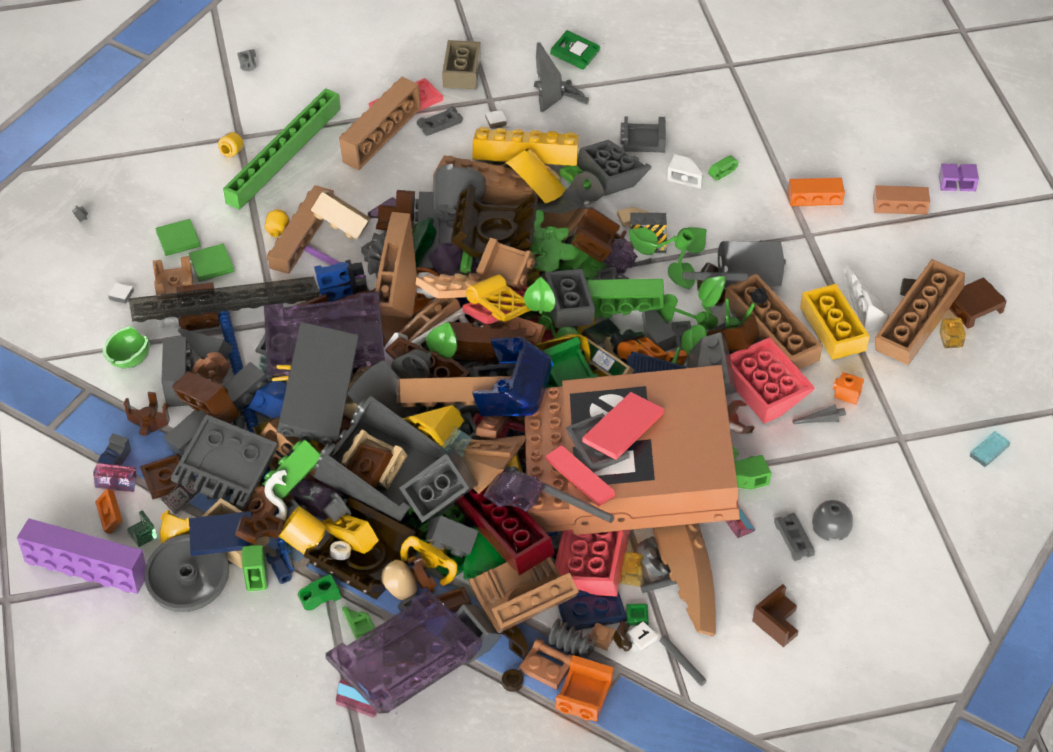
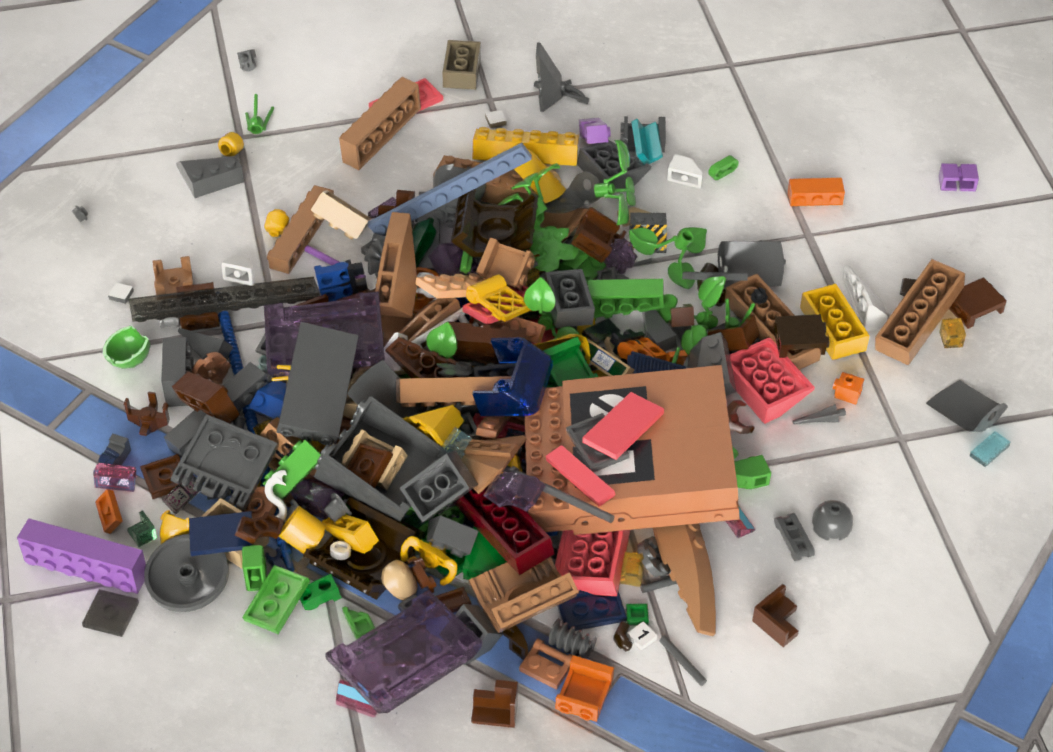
(110, 613): none -> clear smoke tile
(177, 237): bright green tile -> none
(211, 174): none -> dark grey wedge
(211, 262): bright green tile -> none
(238, 270): none -> white slope
(256, 124): none -> bright green plant
(276, 599): none -> bright green tile
(281, 149): bright green brick -> none
(412, 365): dark grey piece -> none
(440, 121): dark grey plate -> none
(456, 186): none -> sand blue plate
(461, 369): none -> dark grey plate
(496, 706): none -> reddish brown panel
(512, 680): dark brown tile -> none
(527, 182): none -> bright green plant
(570, 172): bright green plate -> none
(577, 50): green container -> none
(594, 130): none -> medium lavender arch
(604, 636): medium nougat plate -> none
(607, 189): none -> bright green plant
(647, 142): none -> teal panel
(682, 316): none -> reddish brown panel
(800, 333): none -> dark brown panel
(901, 199): nougat brick -> none
(967, 407): none -> dark grey piece

